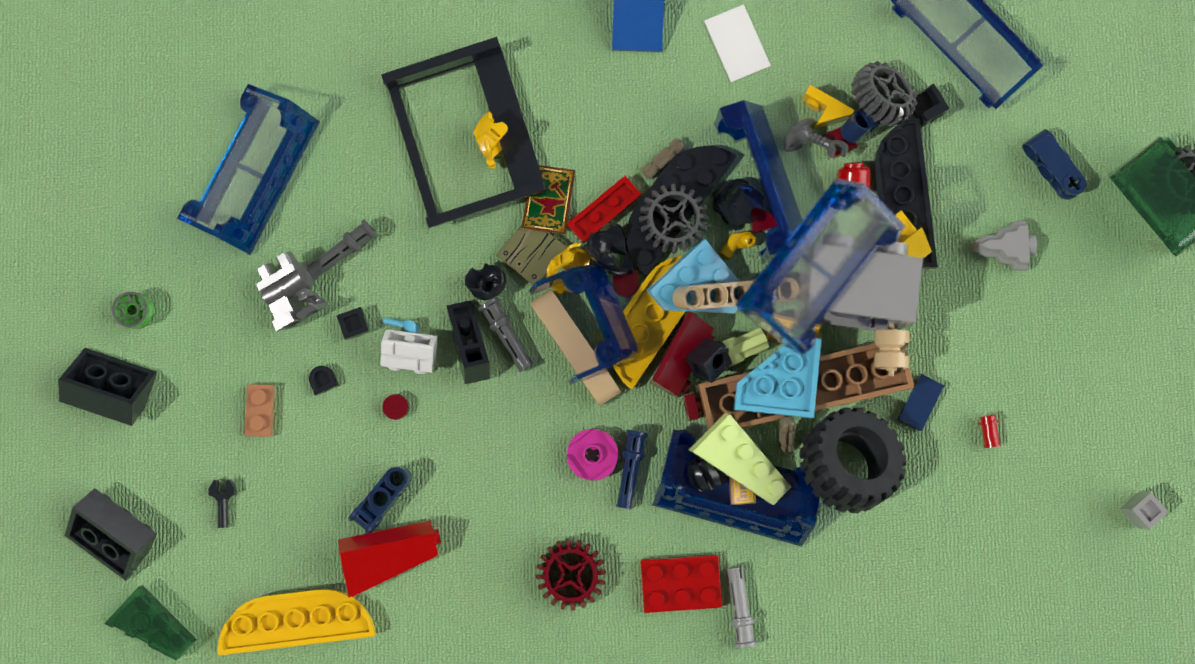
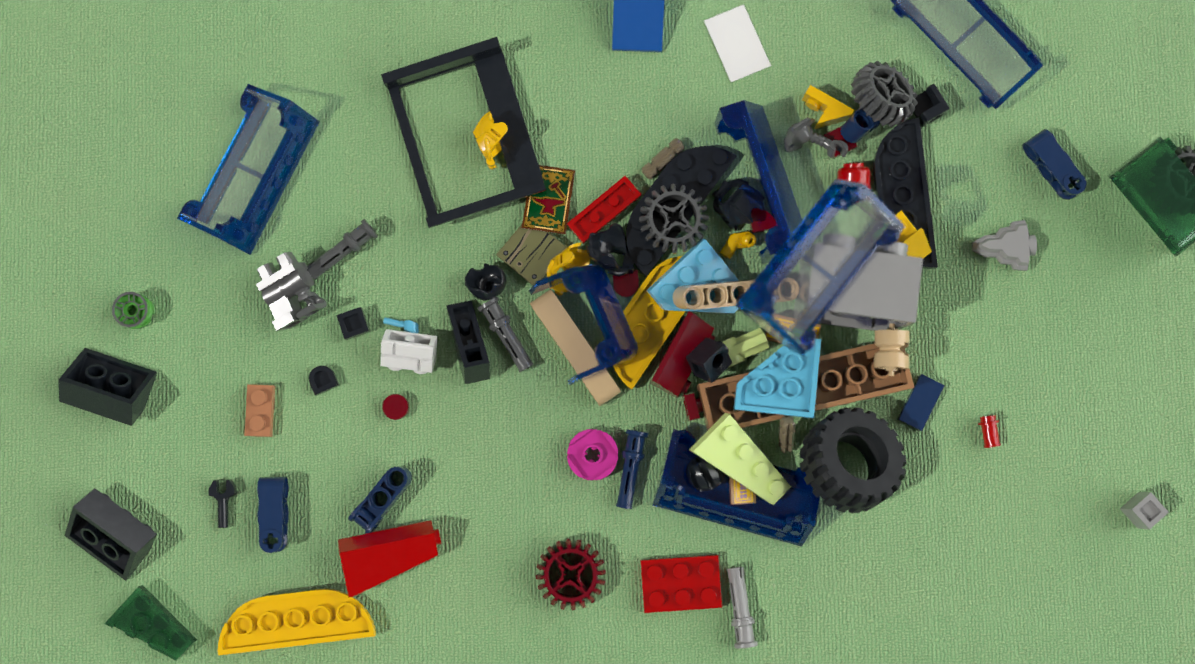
(273, 512): none -> dark blue piece

